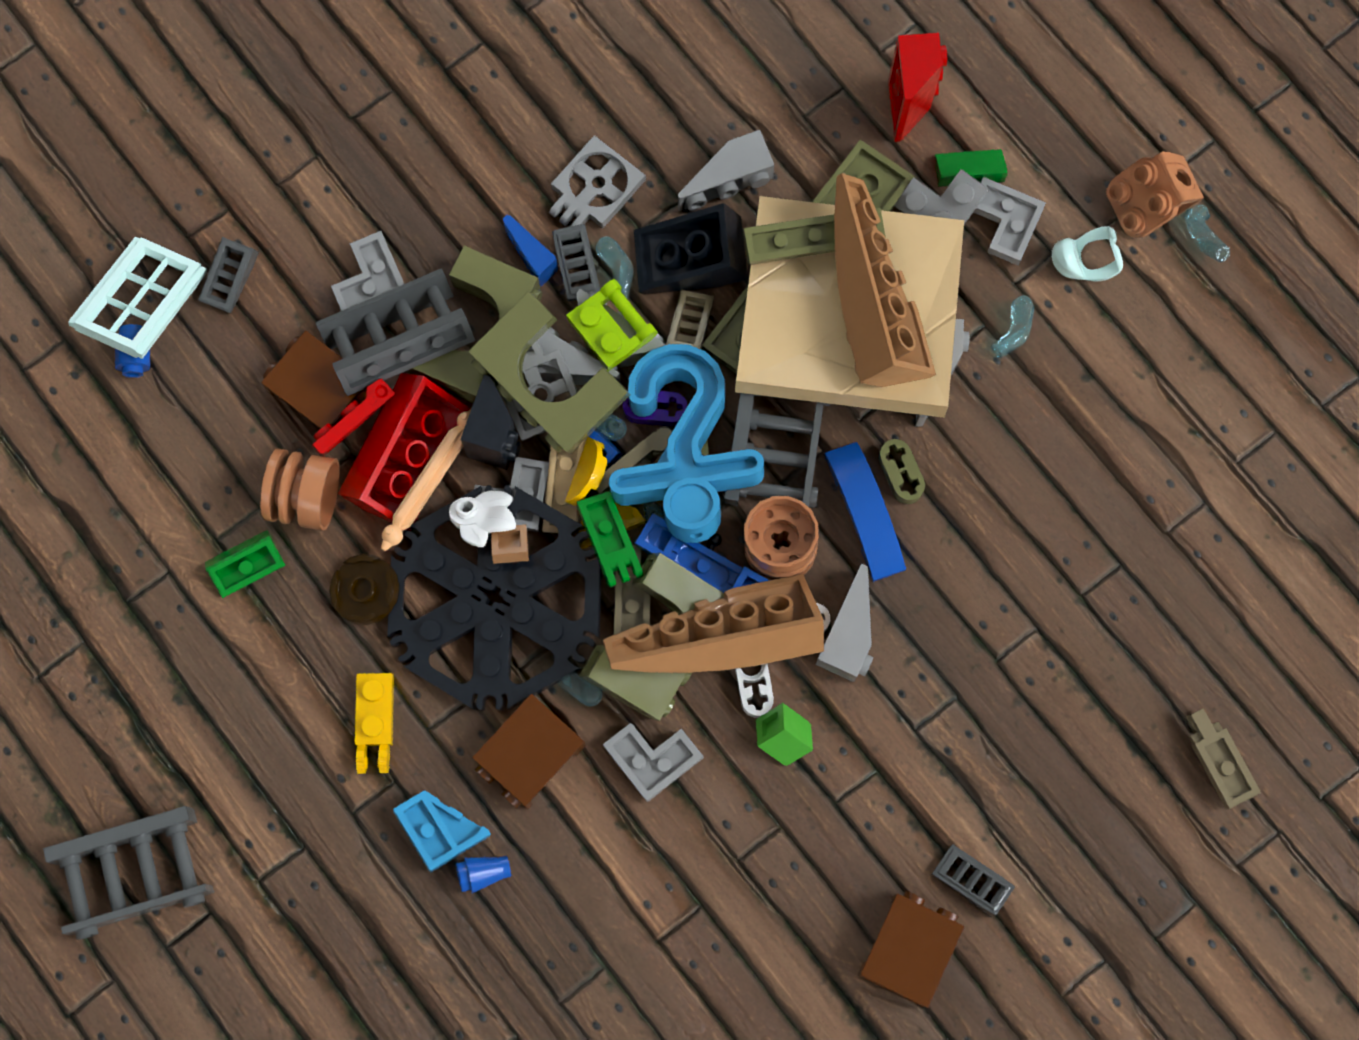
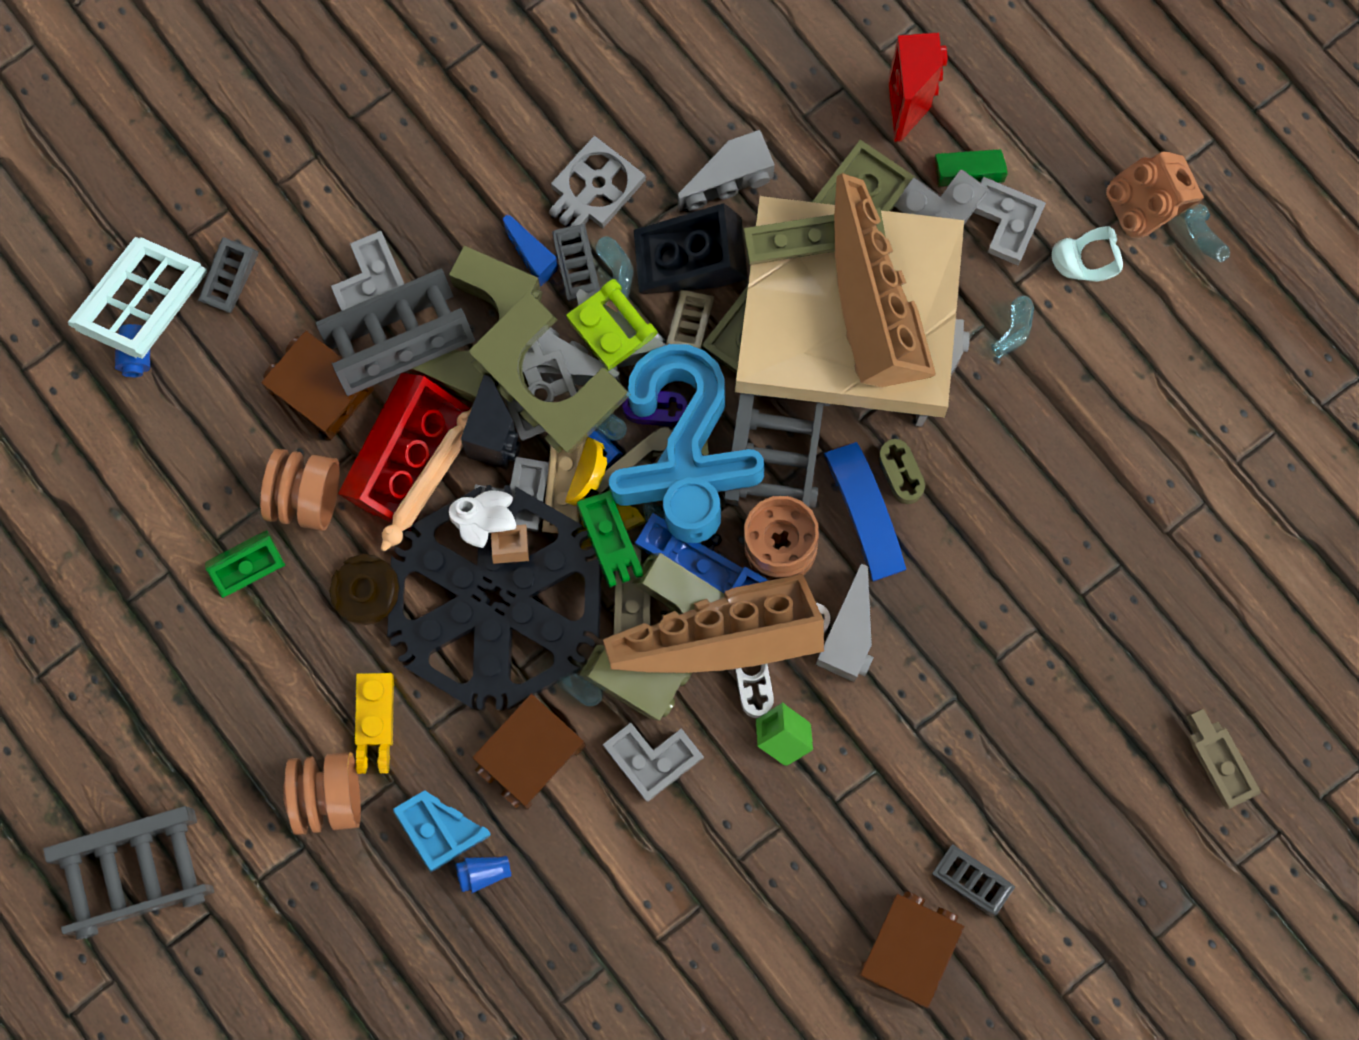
(316, 793): none -> nougat wheel
(353, 416): red hinge -> none

